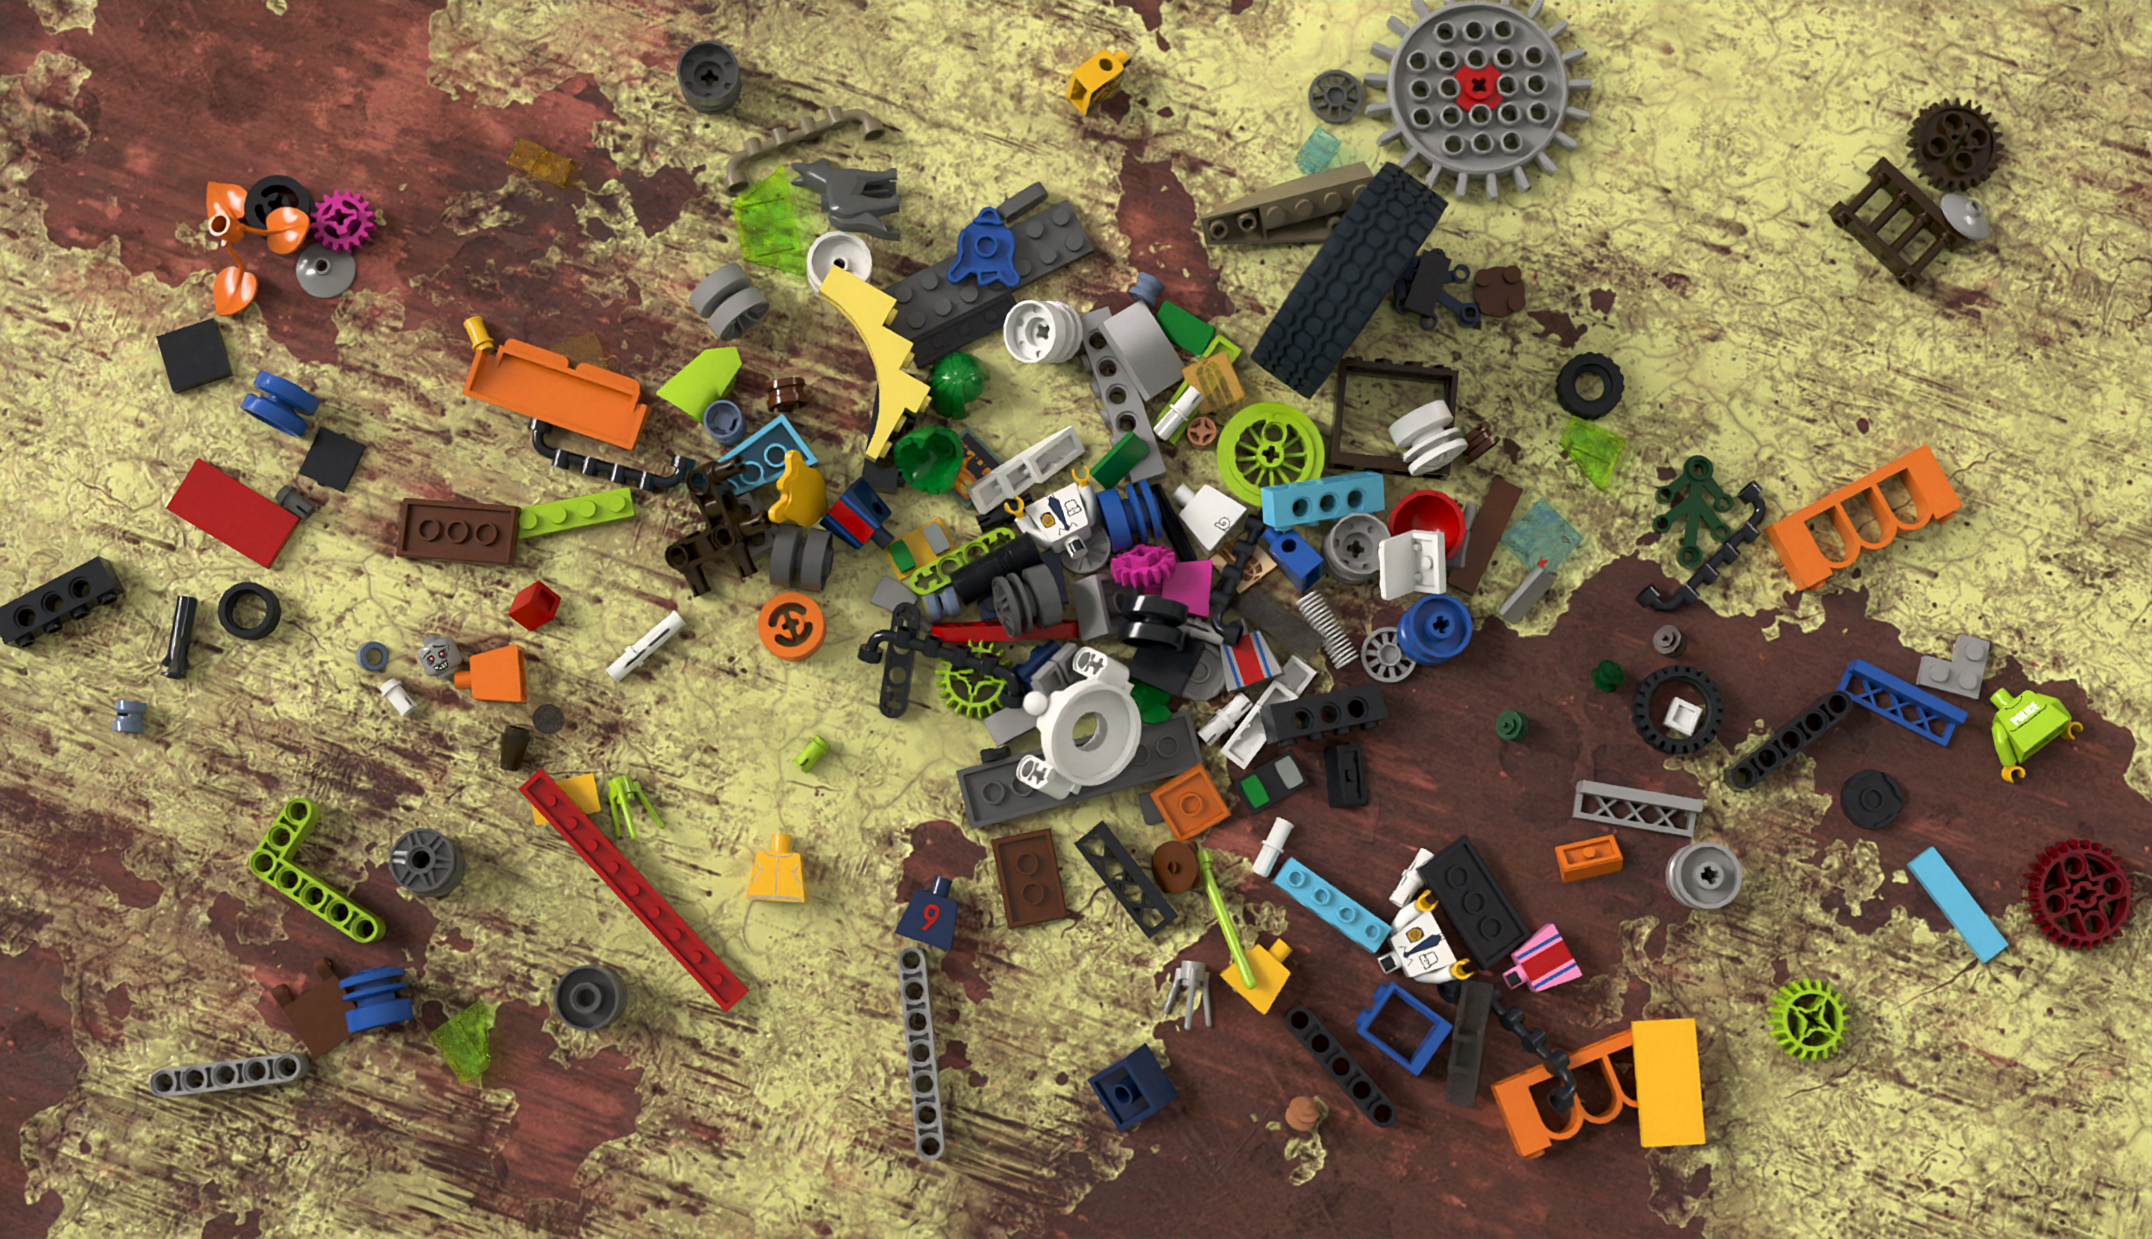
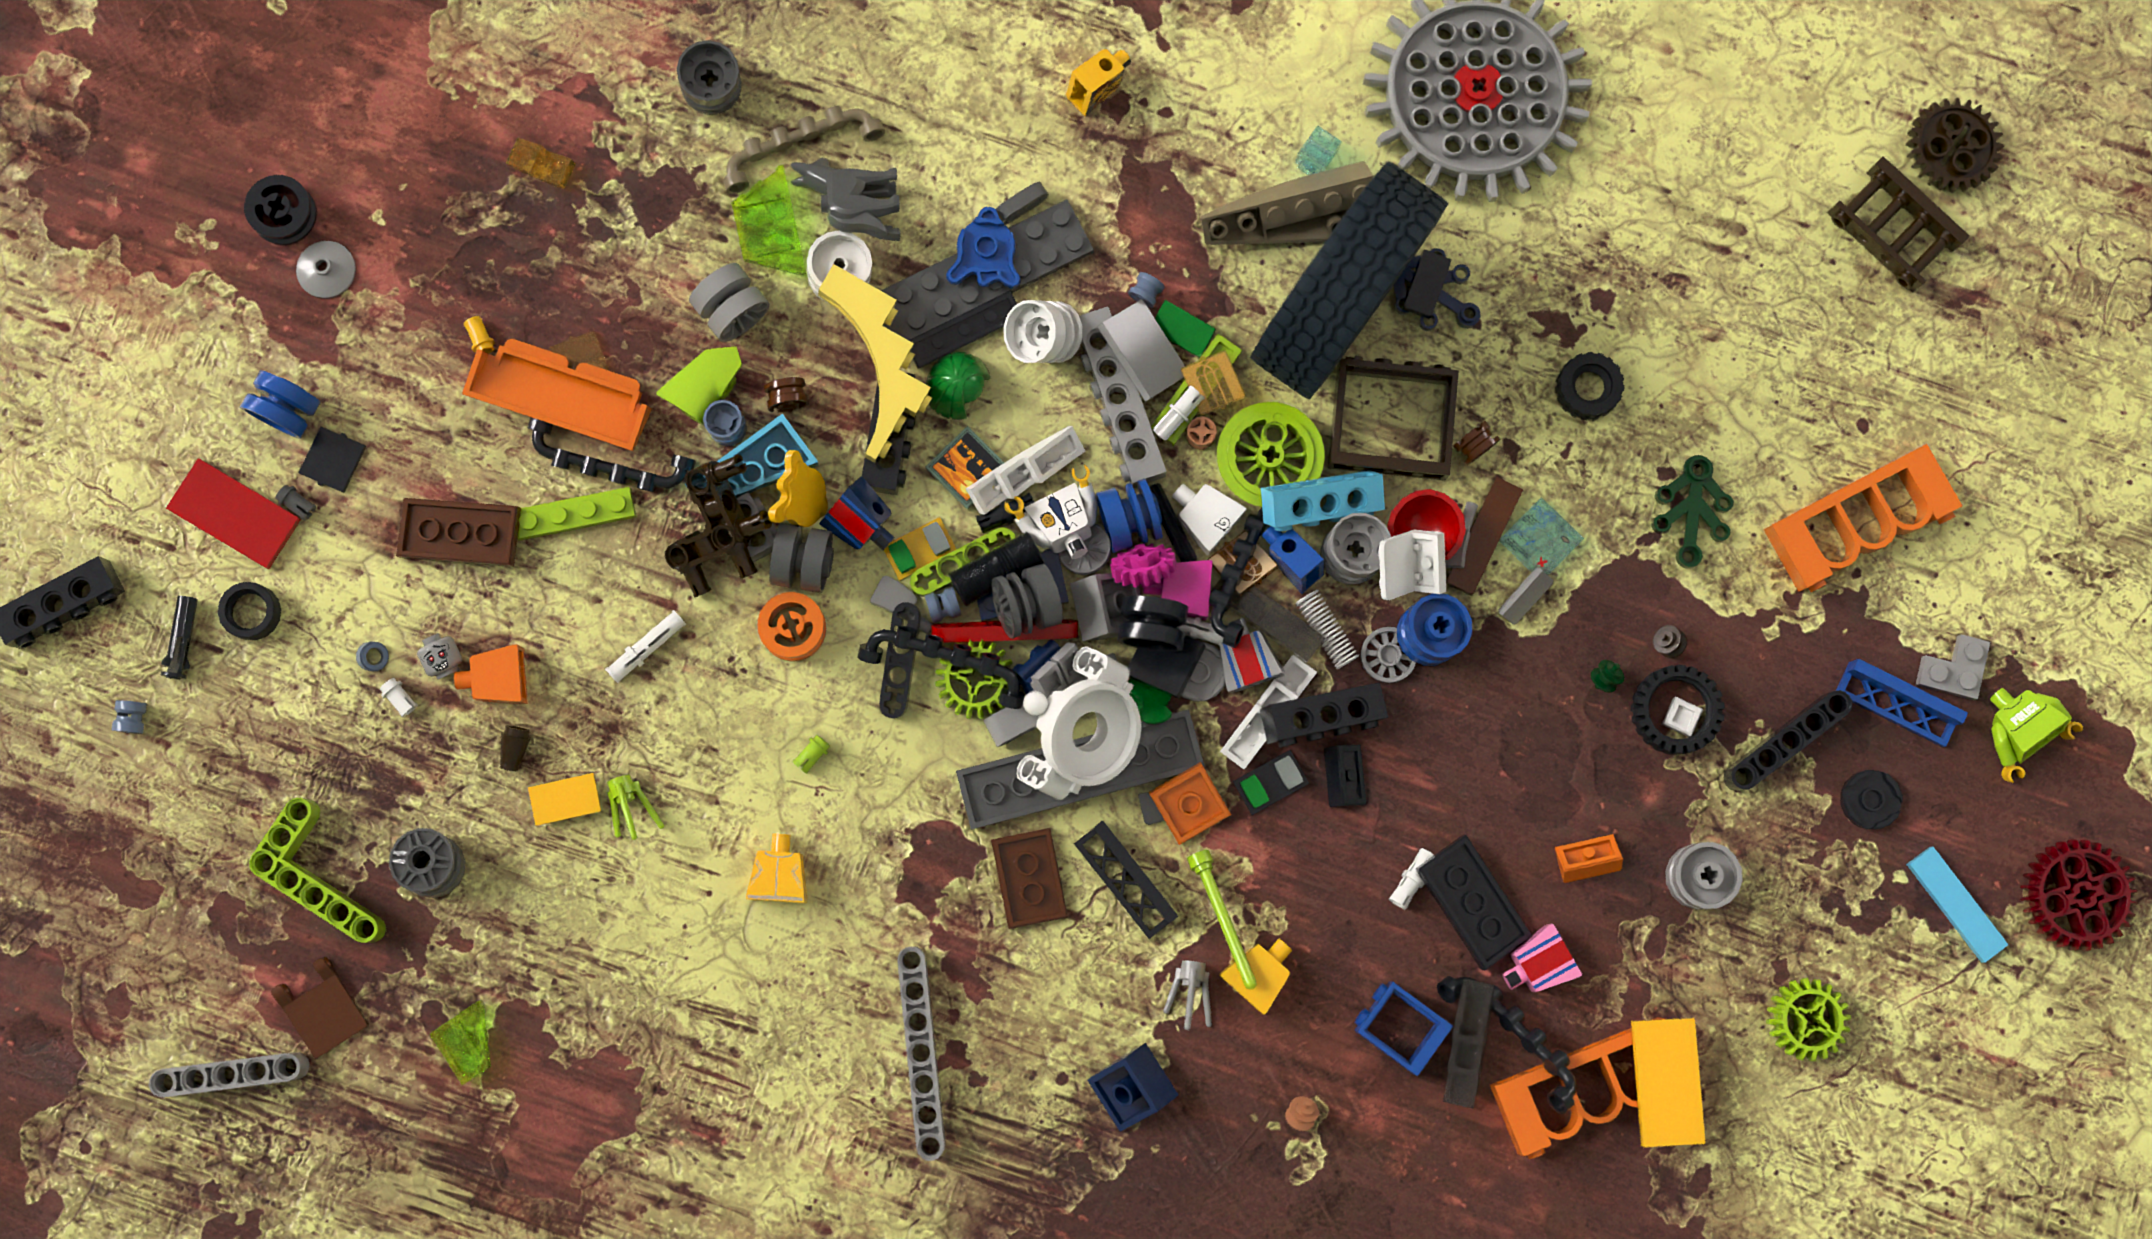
(194, 356): black tile -> none
(286, 232): orange plant -> none
(331, 216): dark pink gear -> none
(376, 999): blue wheel -> none
(534, 606): red panel -> none
(548, 719): clear smoke tile -> none
(590, 997): dark grey wheel -> none
(633, 889): red plate -> none
(930, 459): green hair -> none
(931, 916): dark blue torso -> none
(991, 754): pearl dark grey tile -> none
(1119, 460): green slope -> none
(1177, 866): reddish brown piece -> none
(1225, 718): white pin -> none
(1272, 847): white axle -> none
(1331, 905): medium azure brick -> none
(1335, 96): dark grey wheel -> none
(1353, 1073): black beam -> none
(1420, 946): white torso -> none
(1426, 434): white wheel -> none
(1499, 291): reddish brown piece -> none
(1512, 725): dark green wheel -> none
(1592, 449): clear neon green wing -> none
(1640, 797): light grey fence -> none
(1725, 552): black bar -> none
(1965, 216): light grey dish -> none

